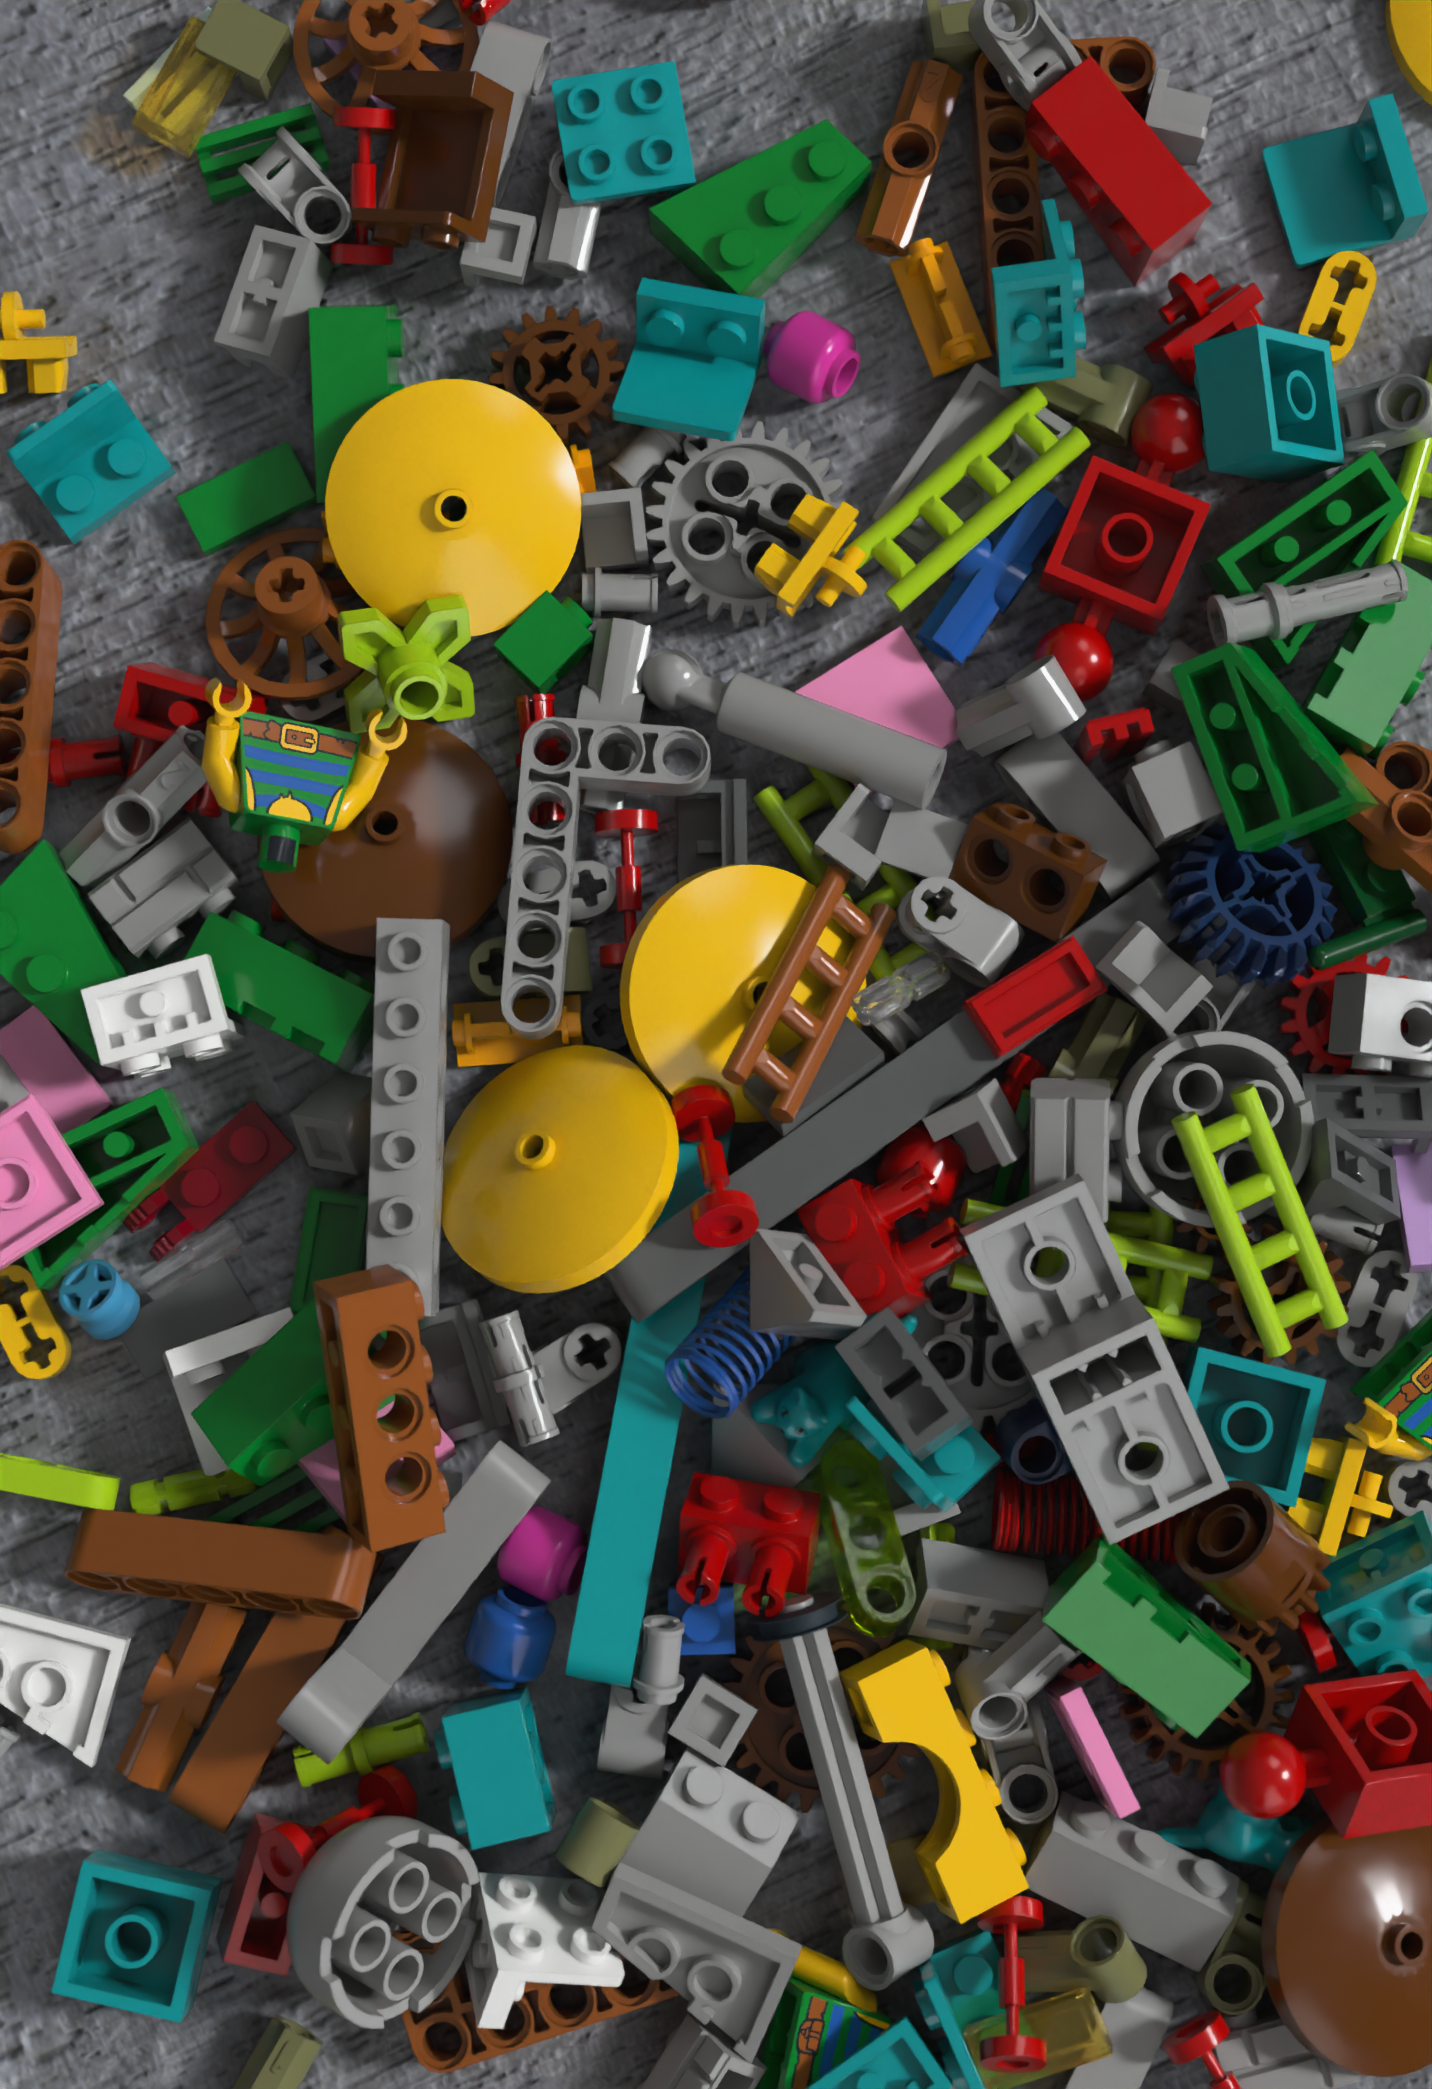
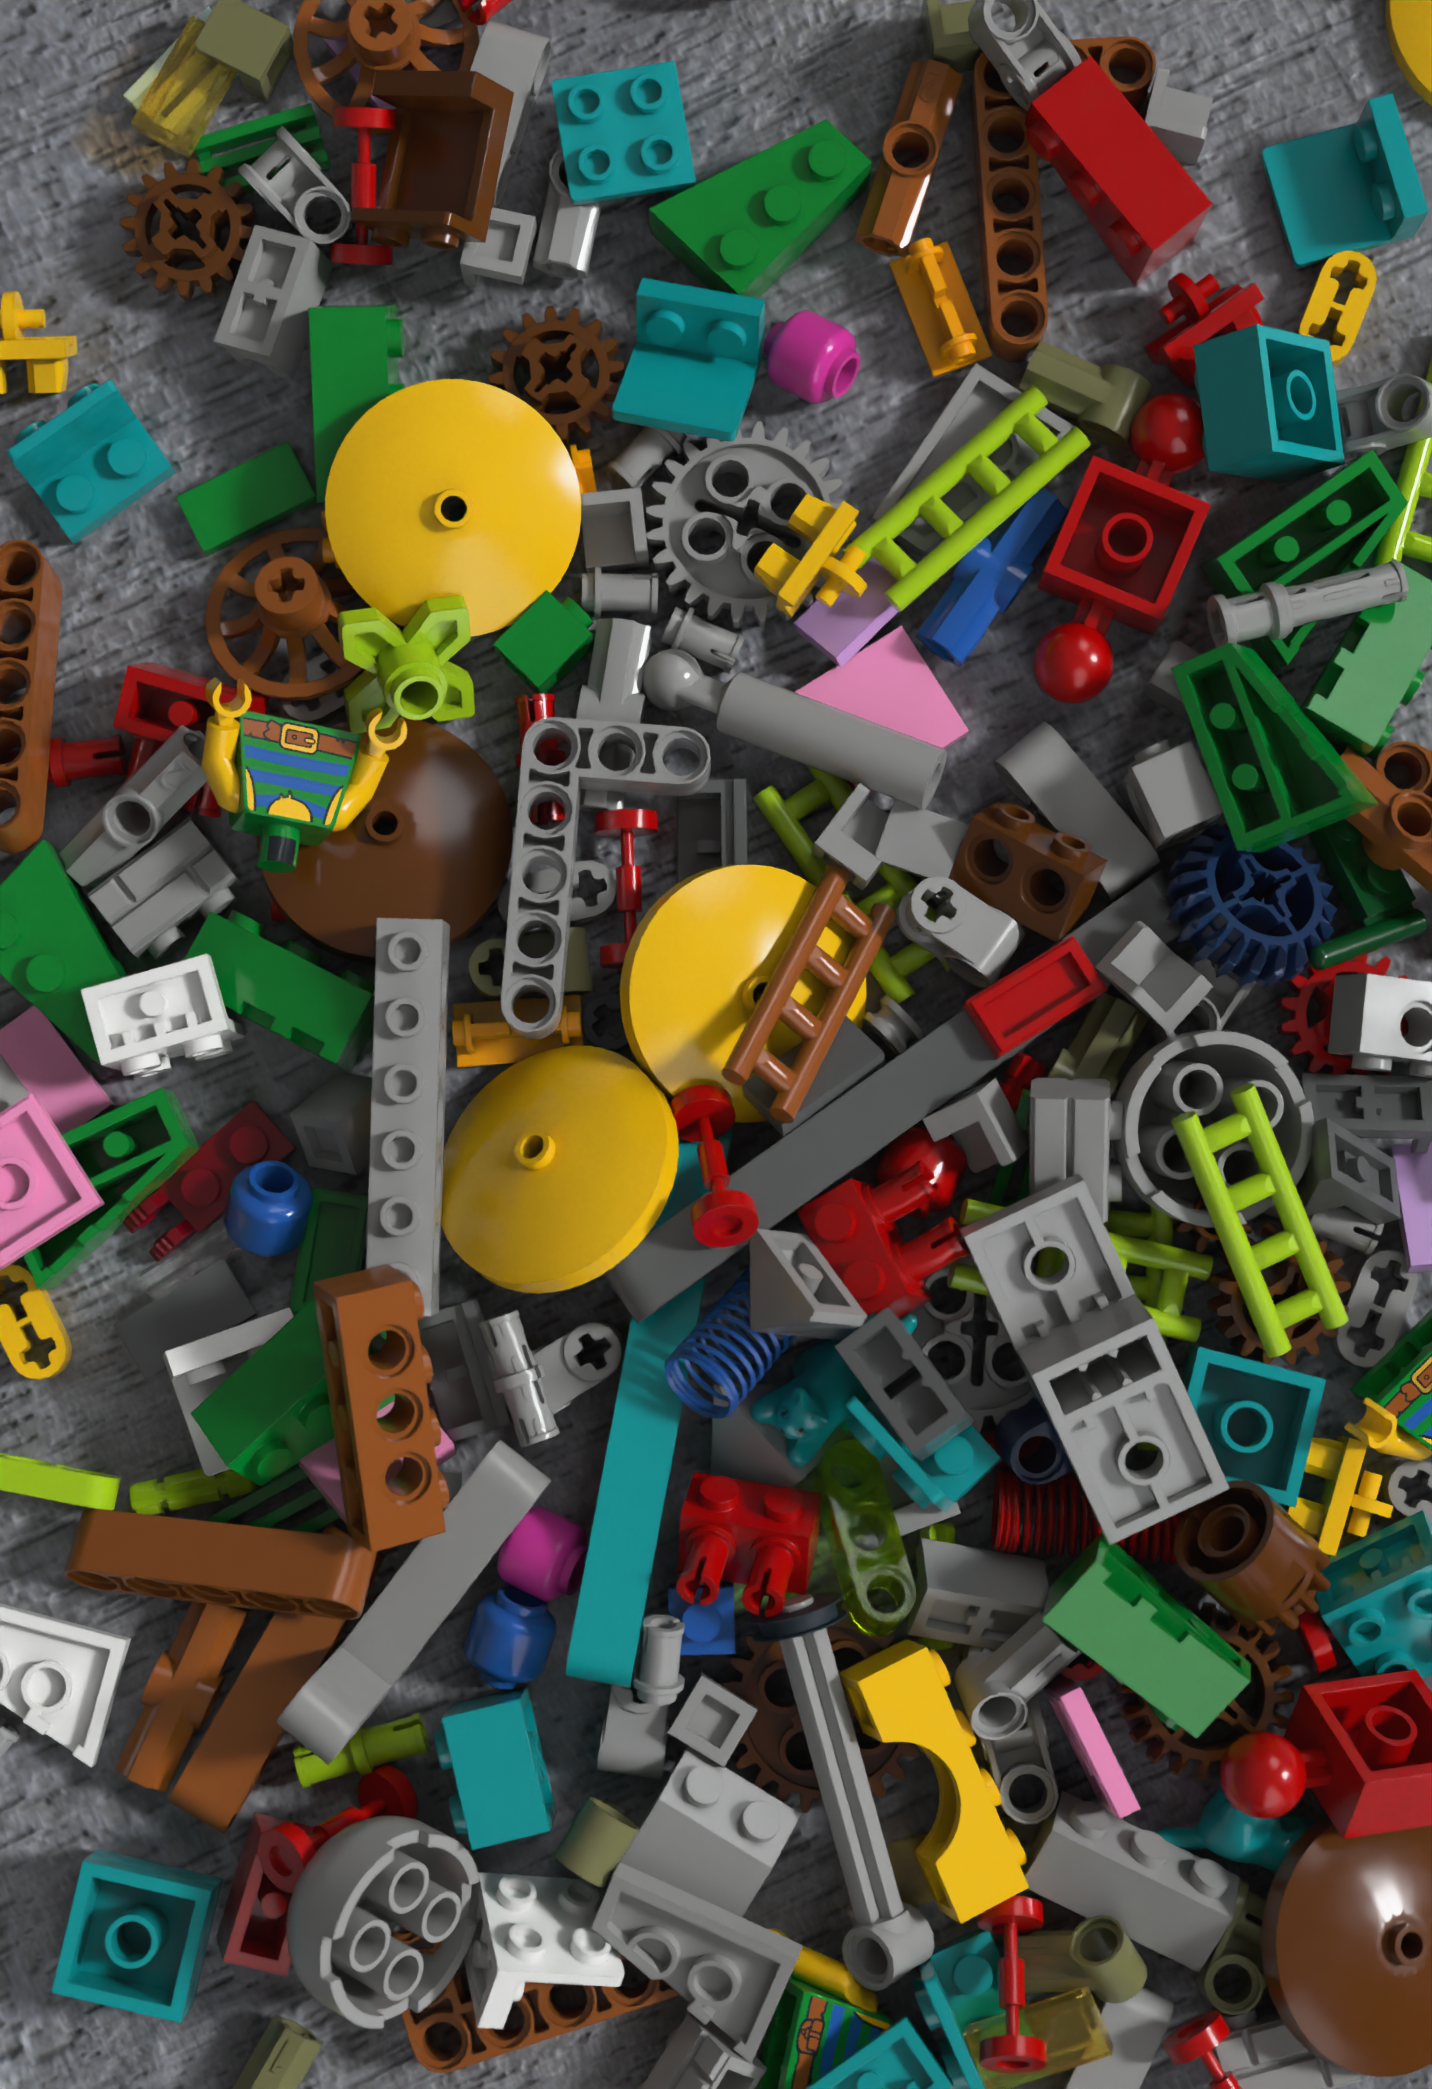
(99, 1299): dark azure wheel -> none
(170, 243): none -> reddish brown gear
(268, 1208): none -> blue head
(702, 639): none -> light grey pin
(850, 620): none -> lavender tile
(895, 993): clear piece -> none
(1029, 703): light grey piece -> none
(1036, 309): teal bracket -> none
(1122, 729): red tile -> none

